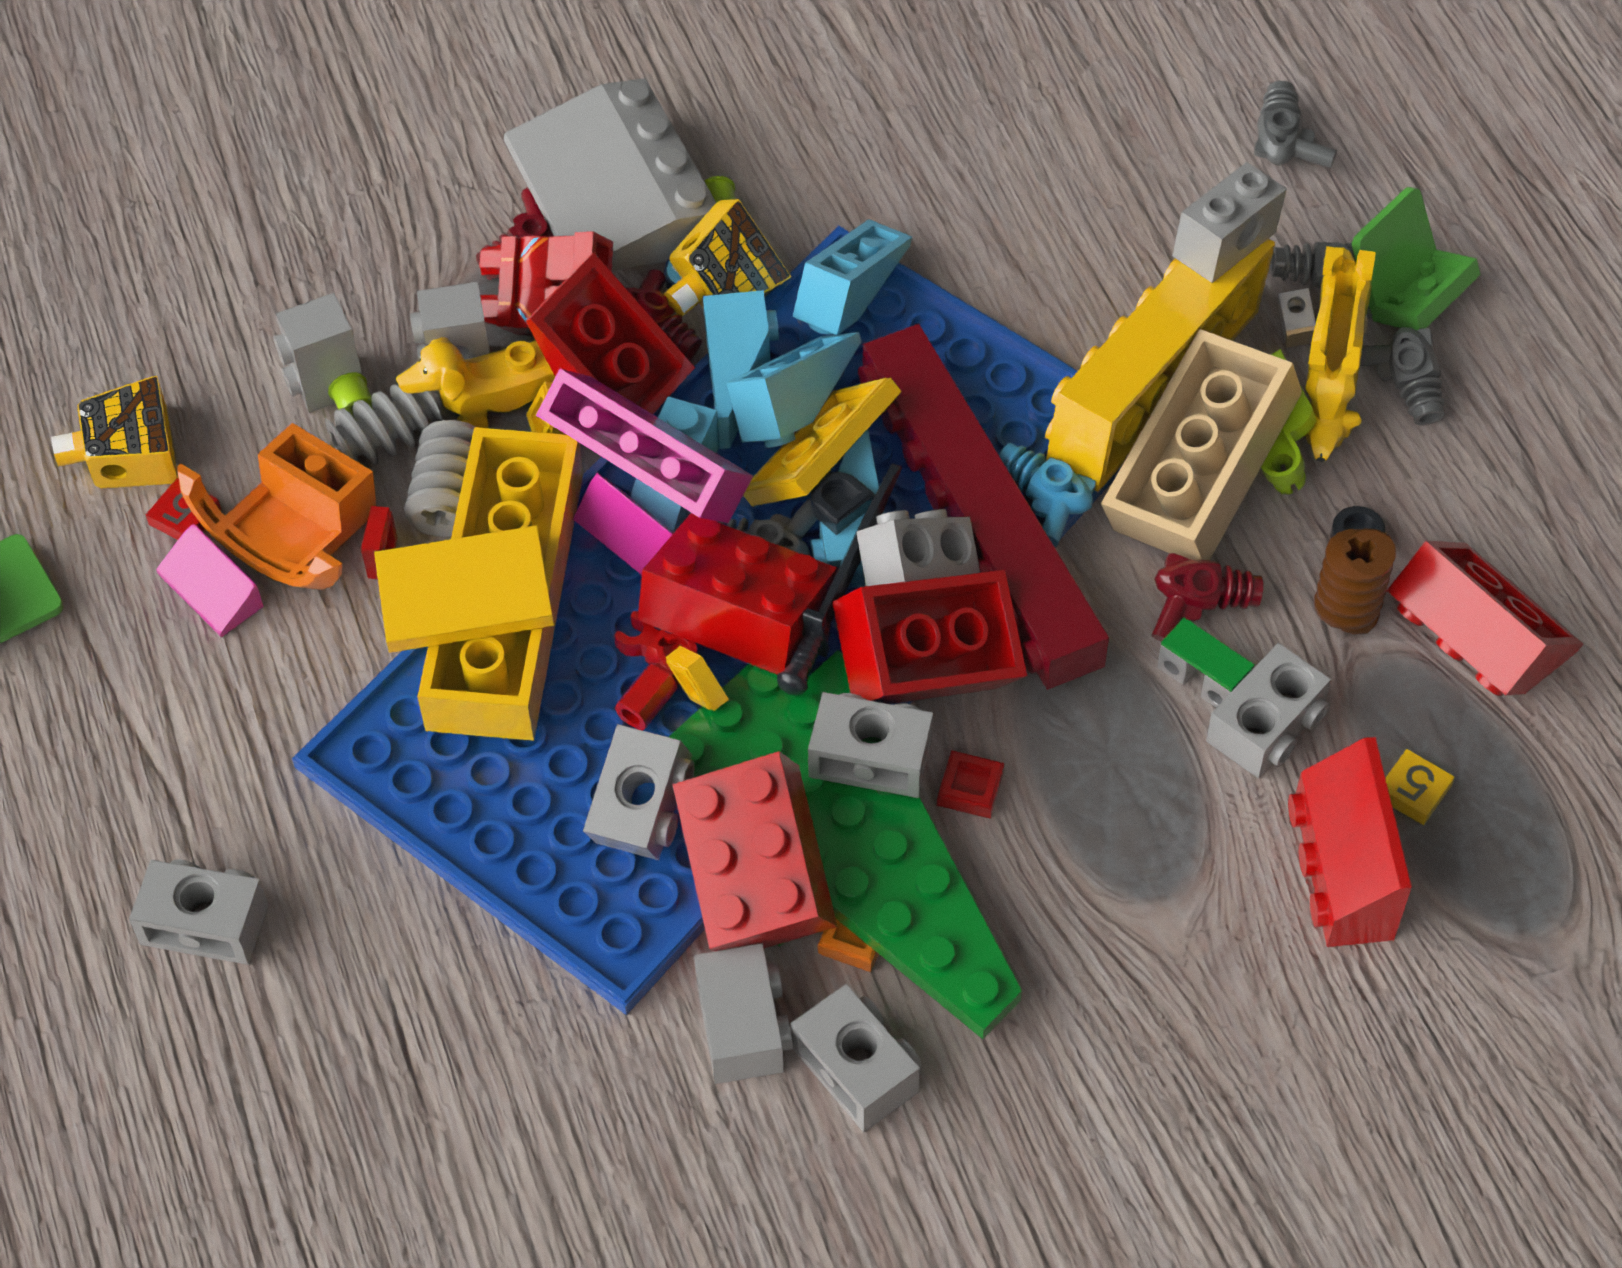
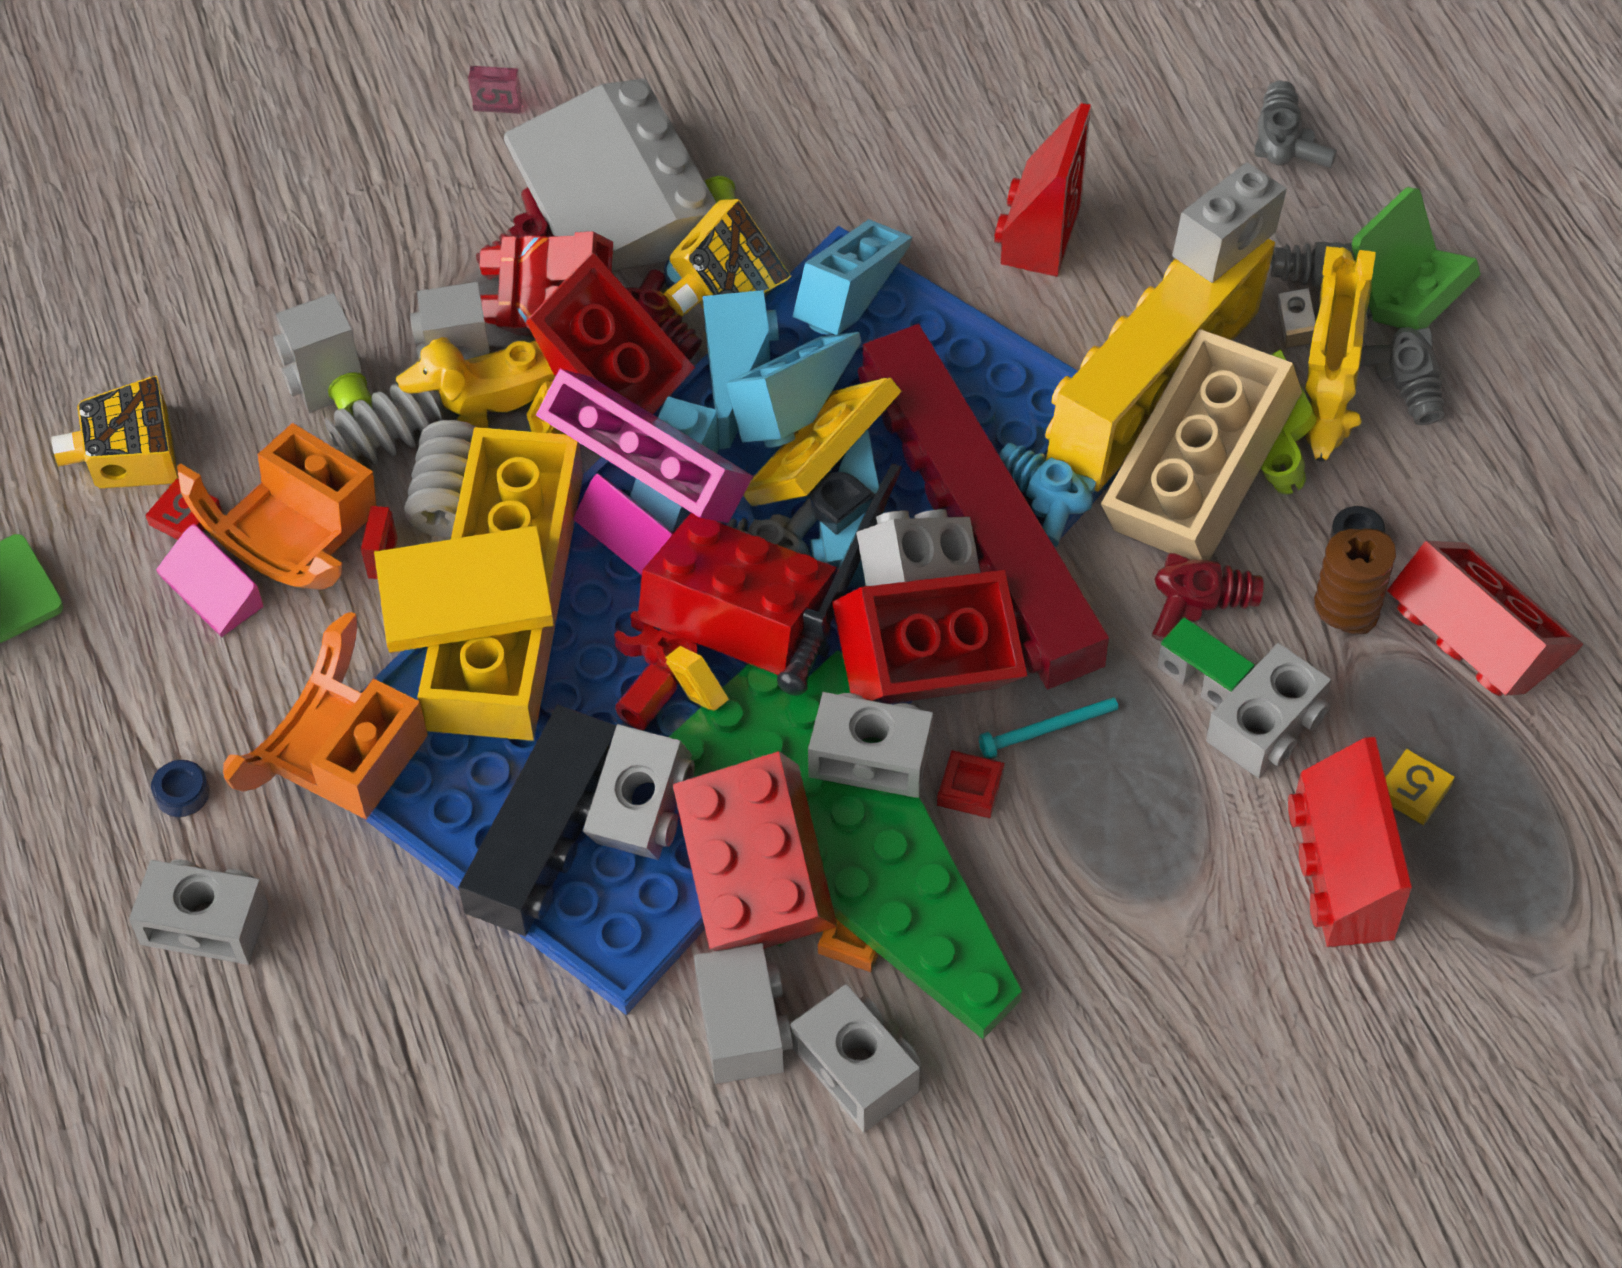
(180, 788): none -> dark blue tile
(336, 738): none -> orange piece
(495, 89): none -> clear pink tile
(538, 824): none -> black brick
(990, 745): none -> teal piece
(1046, 199): none -> red slope

